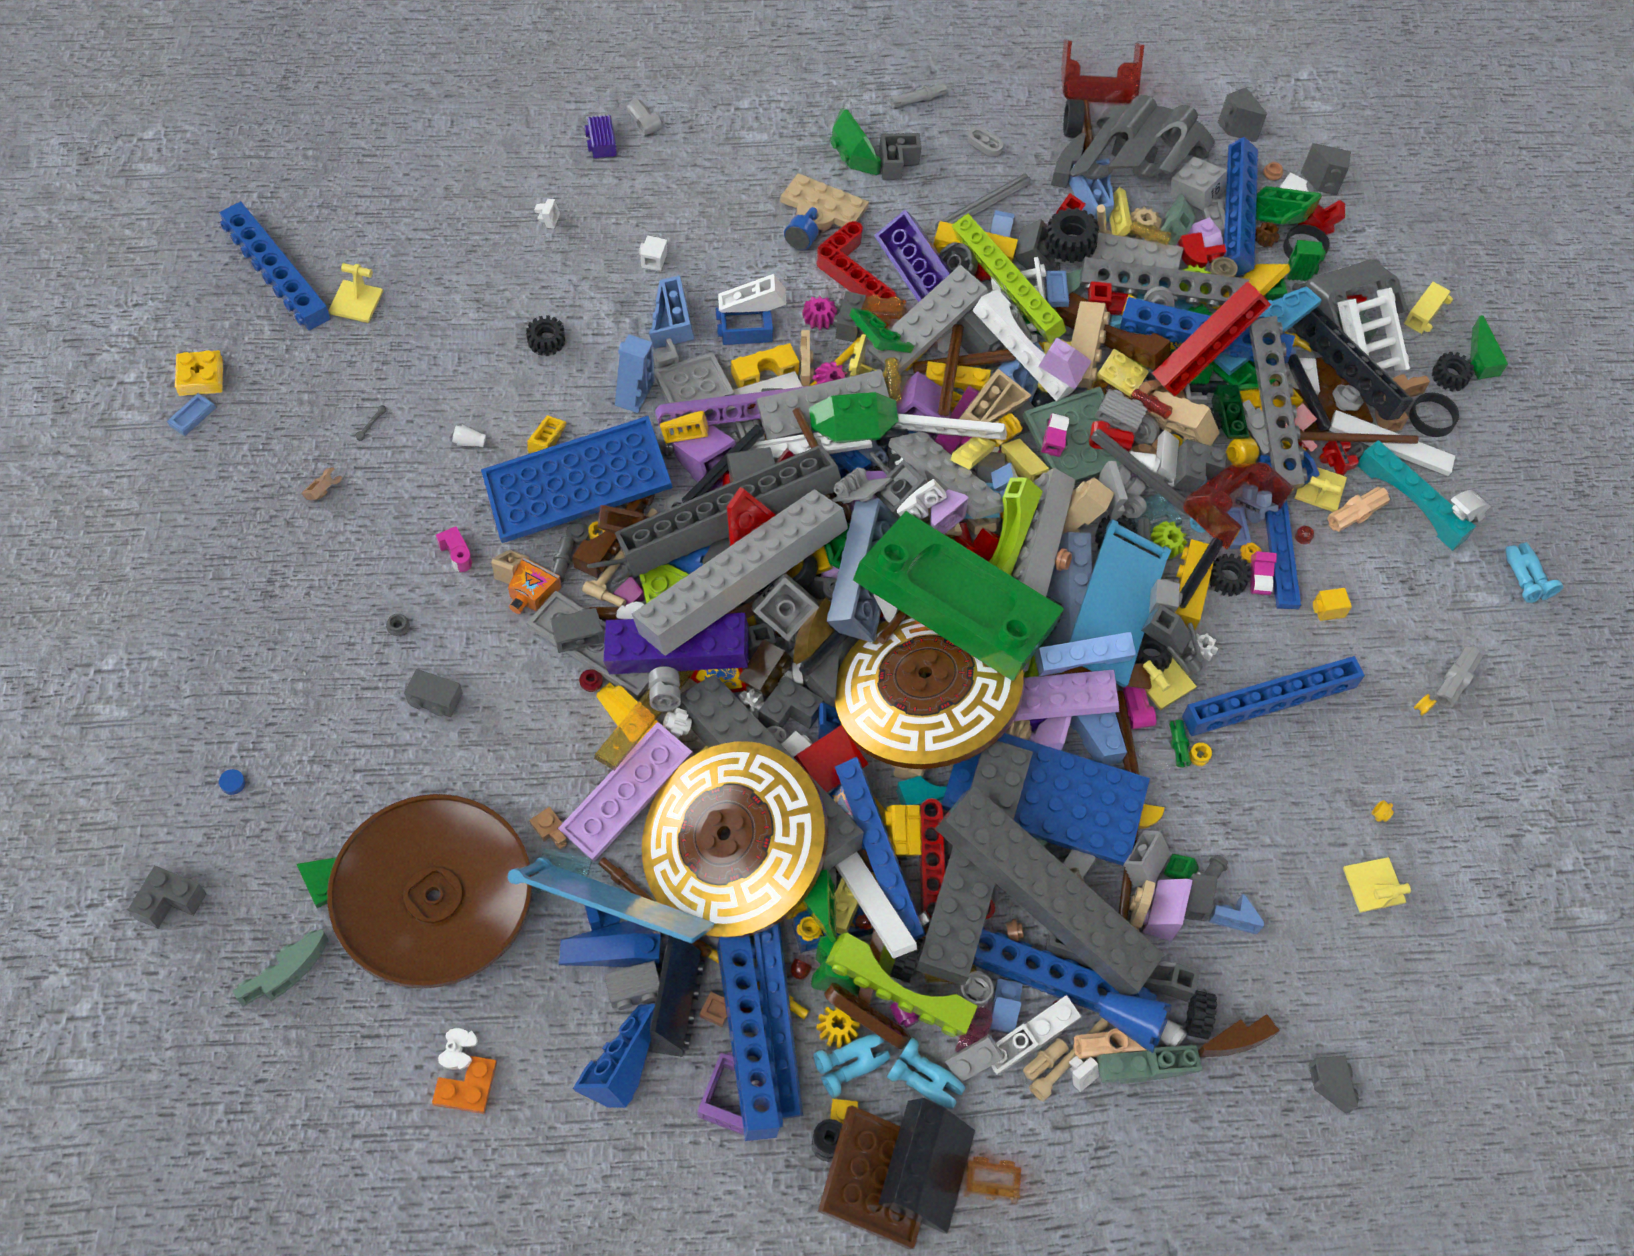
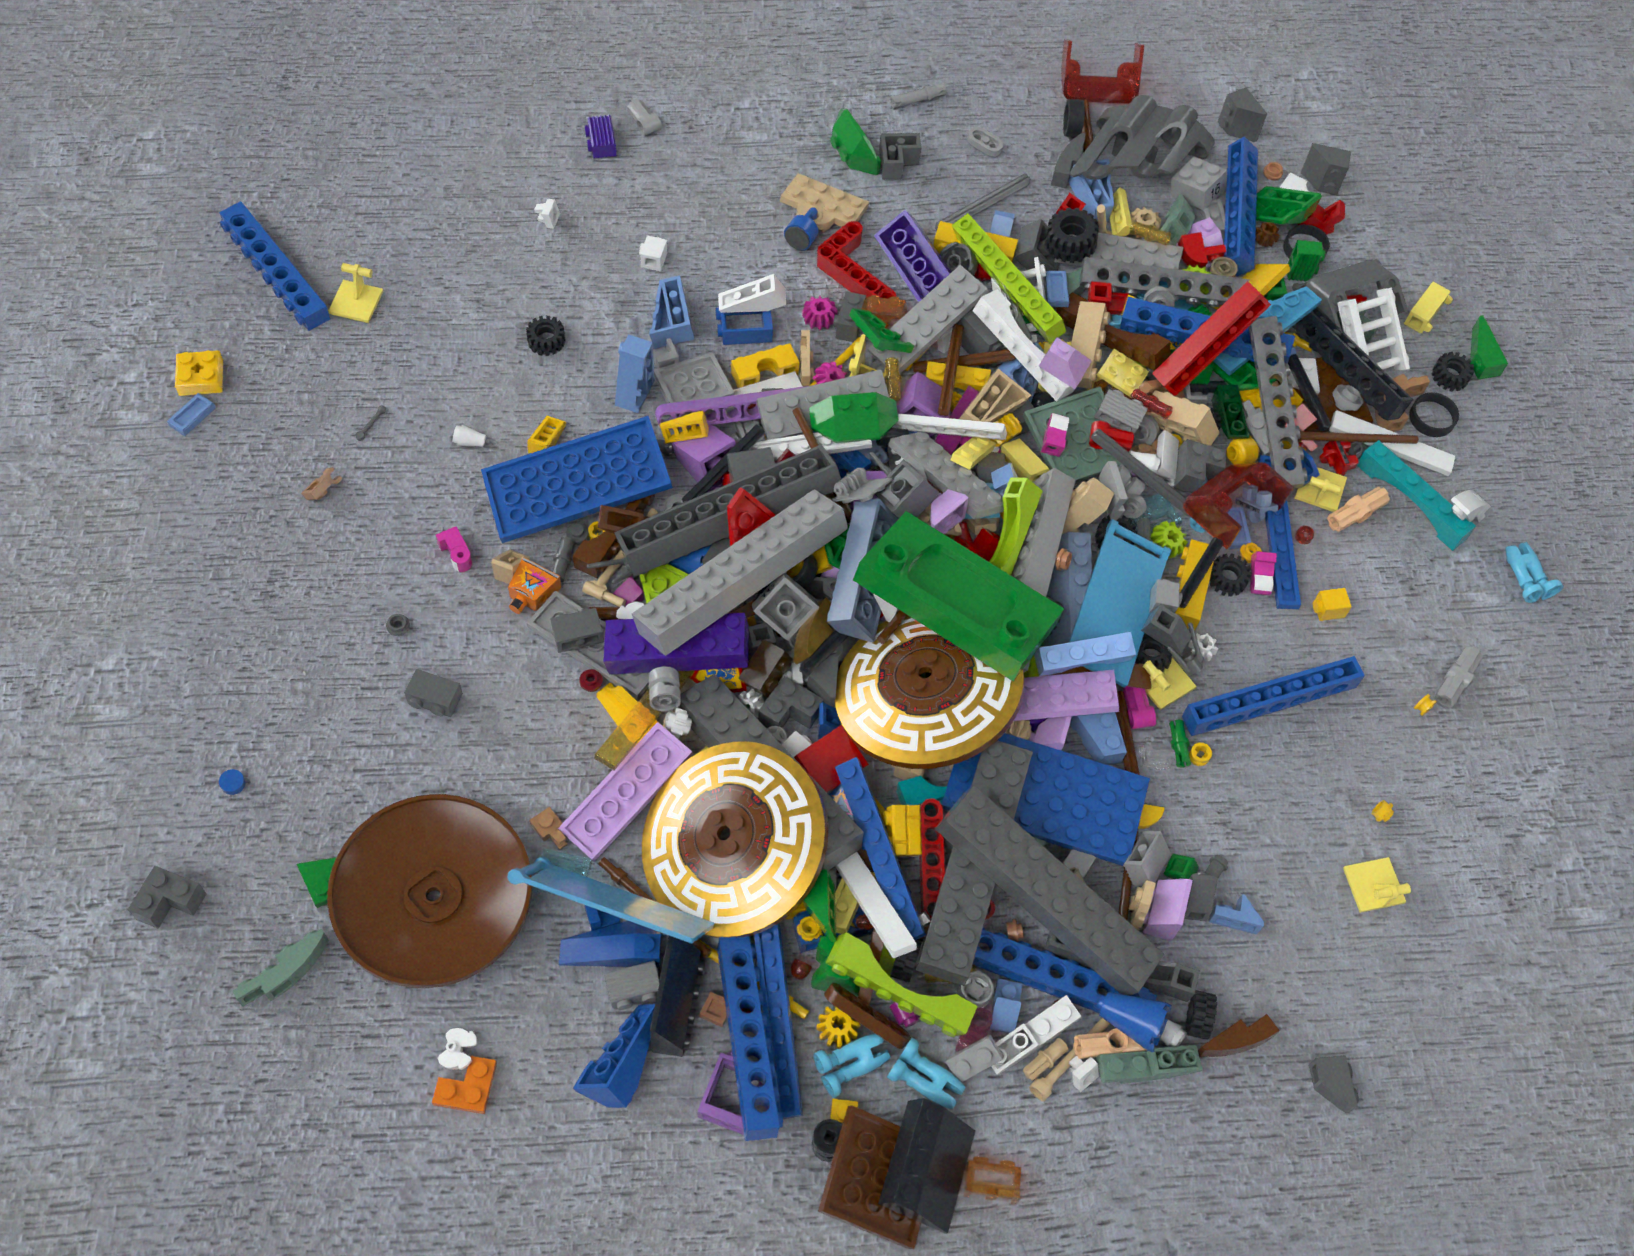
(922, 499): white slope -> none

